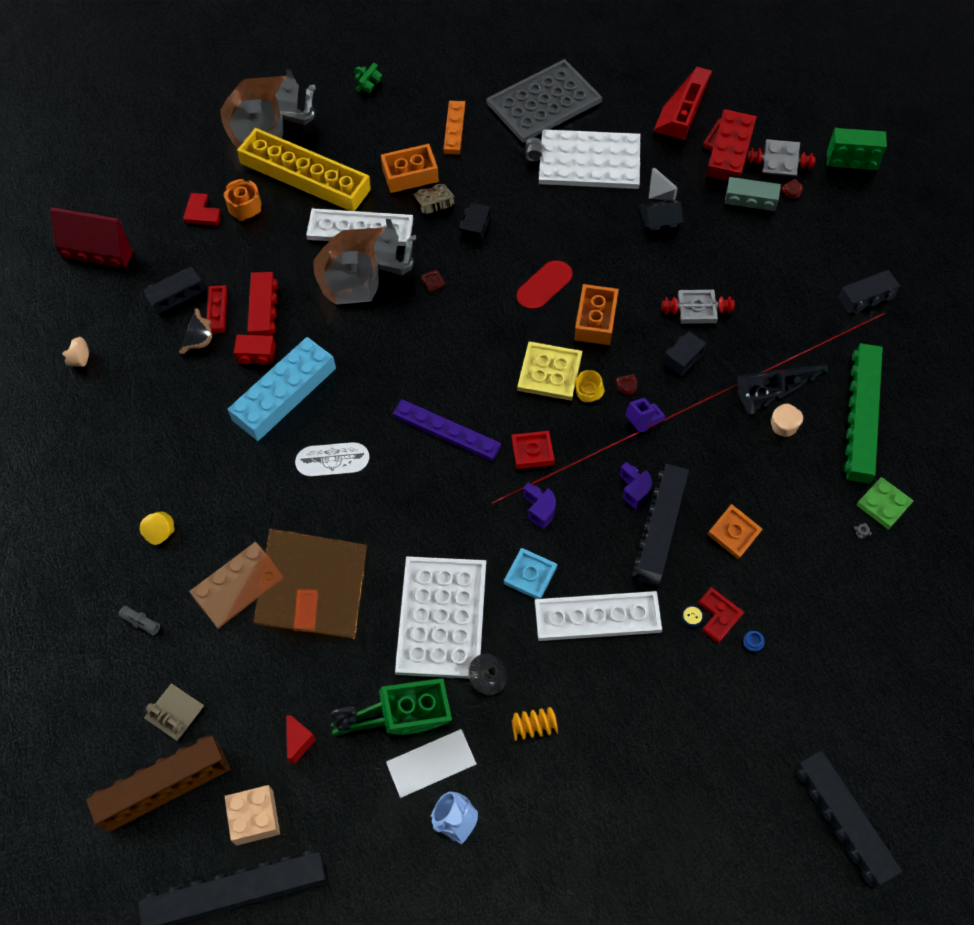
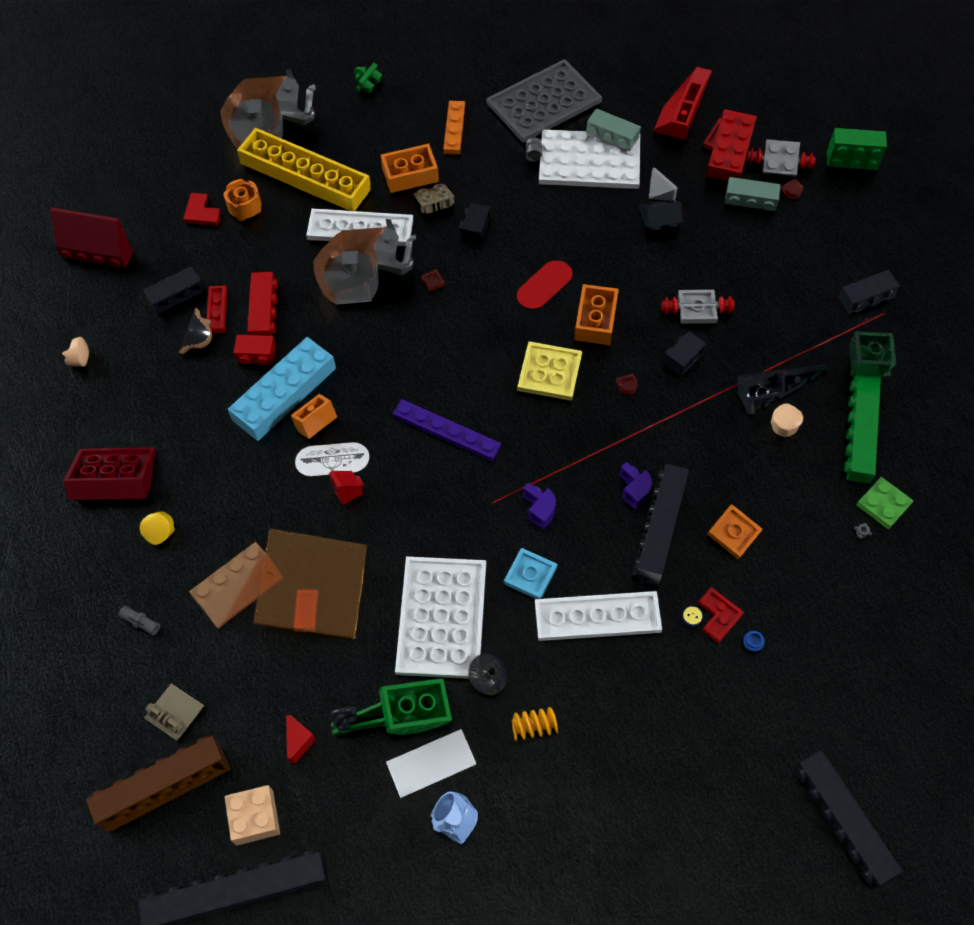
(110, 474): none -> dark red slope
(314, 416): none -> orange brick
(346, 485): none -> red slope
(532, 449): red plate -> none
(589, 386): yellow hair -> none
(613, 129): none -> sand green brick
(643, 414): dark purple brick -> none
(872, 354): none -> clear green brick

